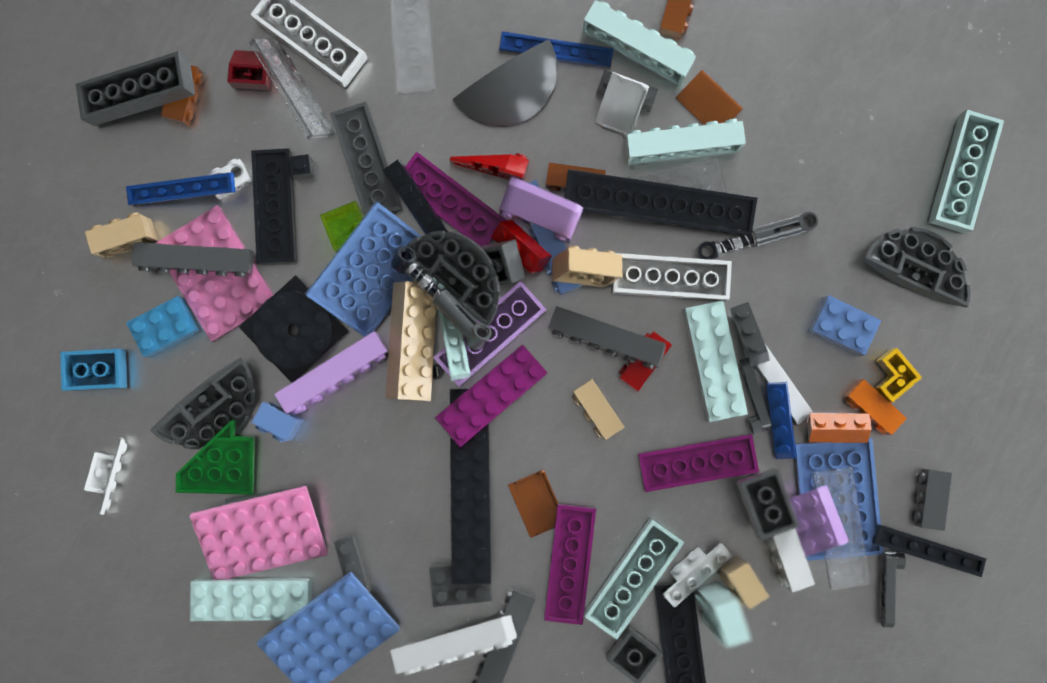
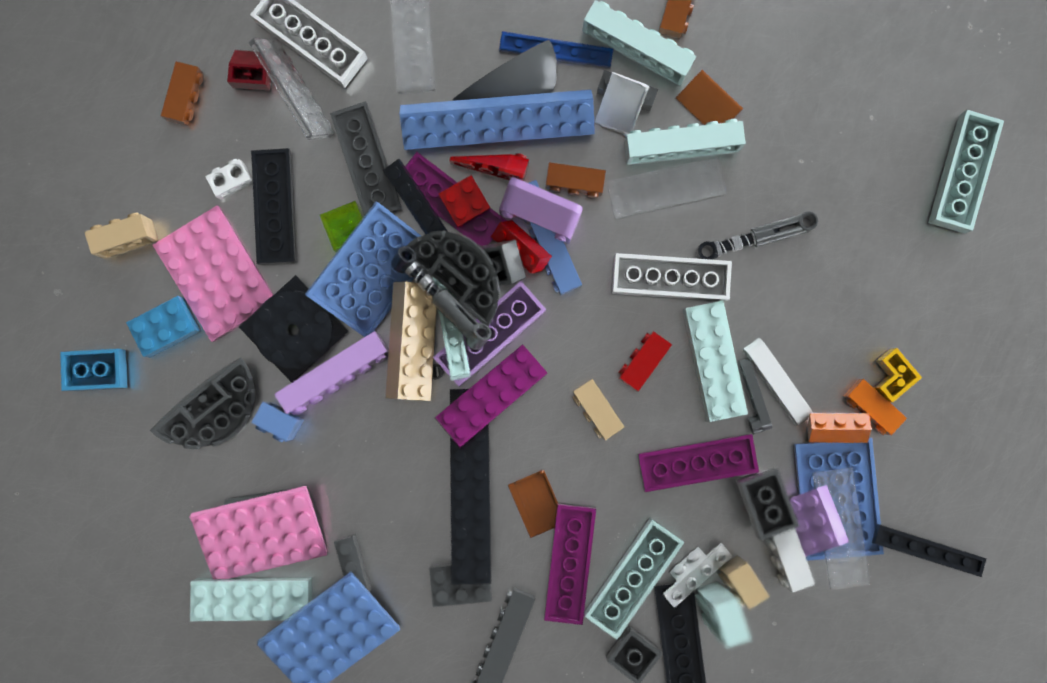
(102, 474): white bracket -> none
(135, 89): dark grey brick -> none
(181, 189): blue plate -> none
(192, 258): dark grey brick -> none
(221, 466): green wing -> none
(301, 167): black brick -> none
(448, 646): white brick -> none
(464, 201): none -> red plate
(497, 119): none -> medium blue brick
(587, 267): tan brick -> none
(607, 337): dark grey brick -> none
(661, 202): black plate -> none
(749, 334): dark grey brick -> none
(781, 420): blue plate -> none
(844, 325): medium blue brick -> none
(889, 564): dark grey beam -> none
(921, 264): dark grey brick -> none
(933, 499): dark grey brick -> none

